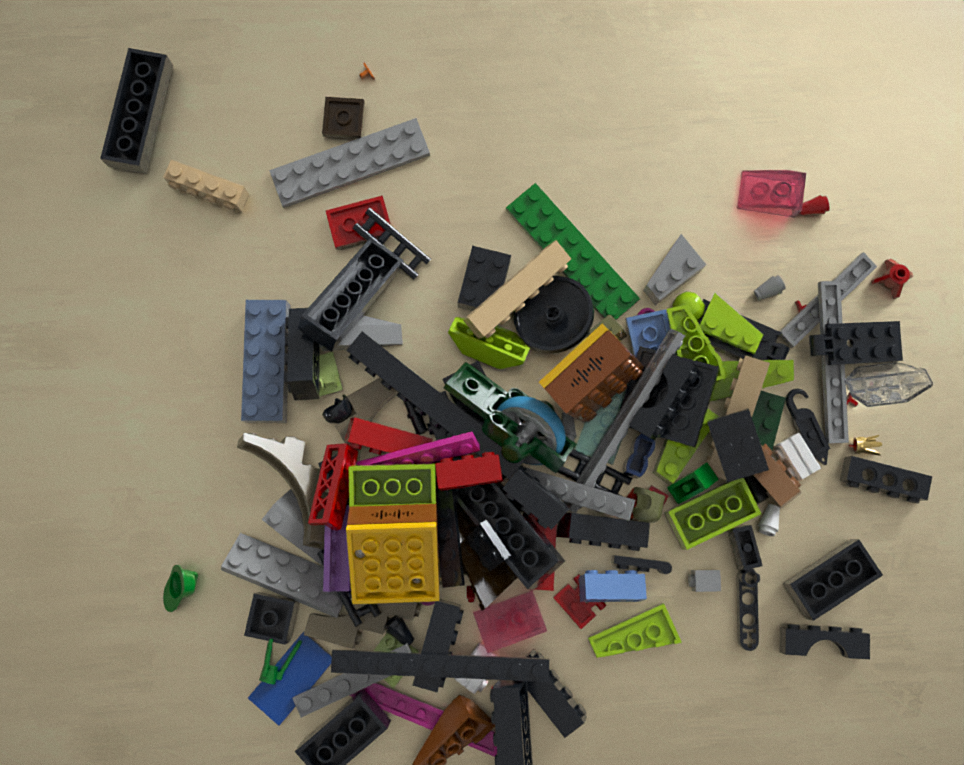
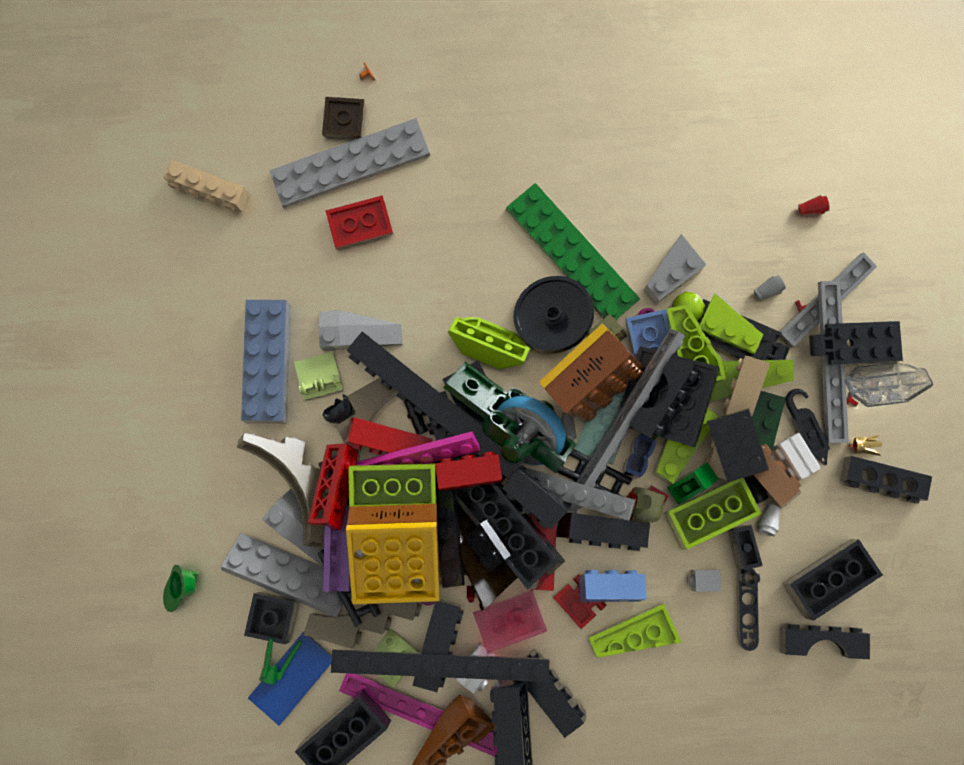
(137, 111): black brick -> none
(302, 360): black brick -> none
(337, 688): light grey plate -> none
(350, 294): black brick -> none
(391, 231): black bar -> none
(398, 629): black cone -> none
(483, 276): black brick -> none
(517, 289): tan brick -> none
(642, 564): black plate -> none
(772, 191): clear pink slope -> none
(894, 277): red brick -> none

